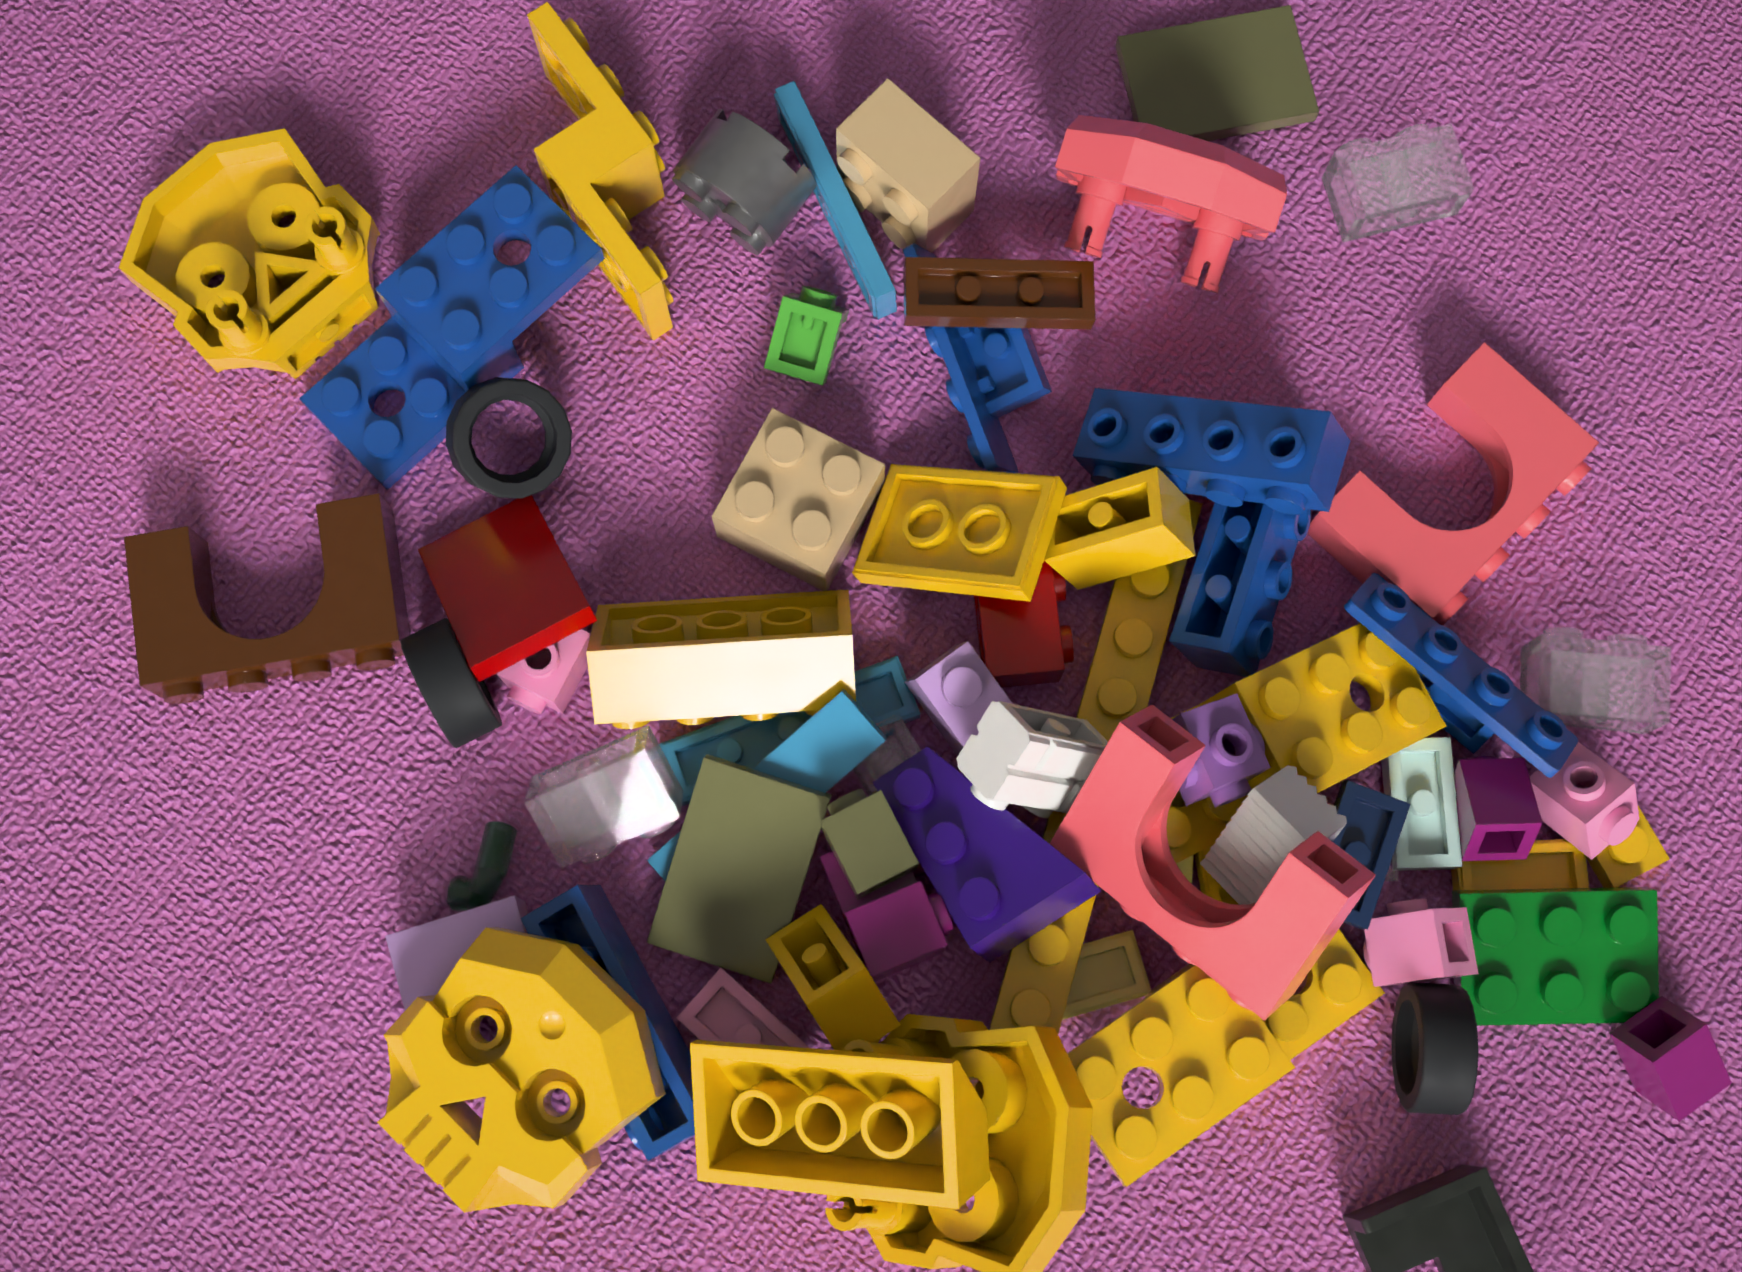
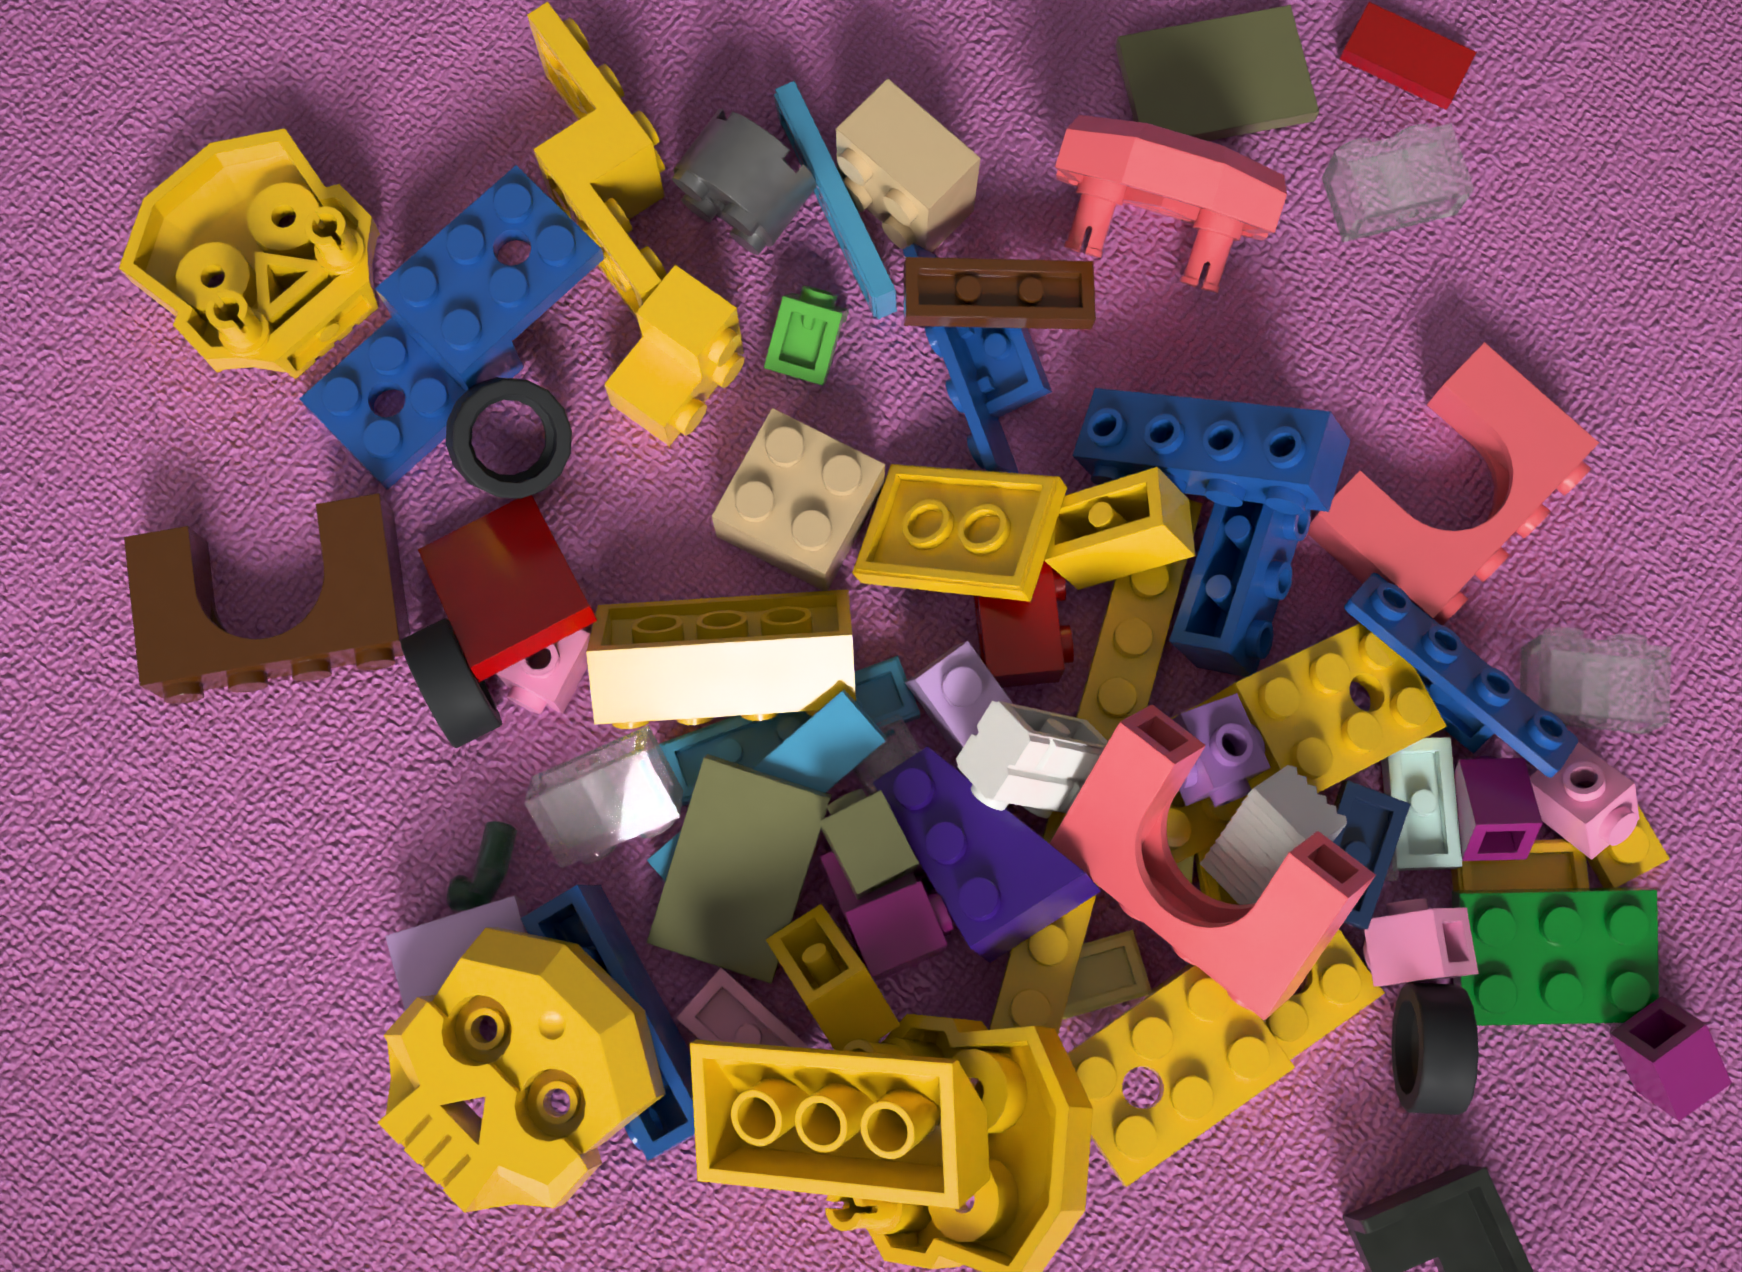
(684, 353): none -> yellow brick
(1408, 55): none -> red tile

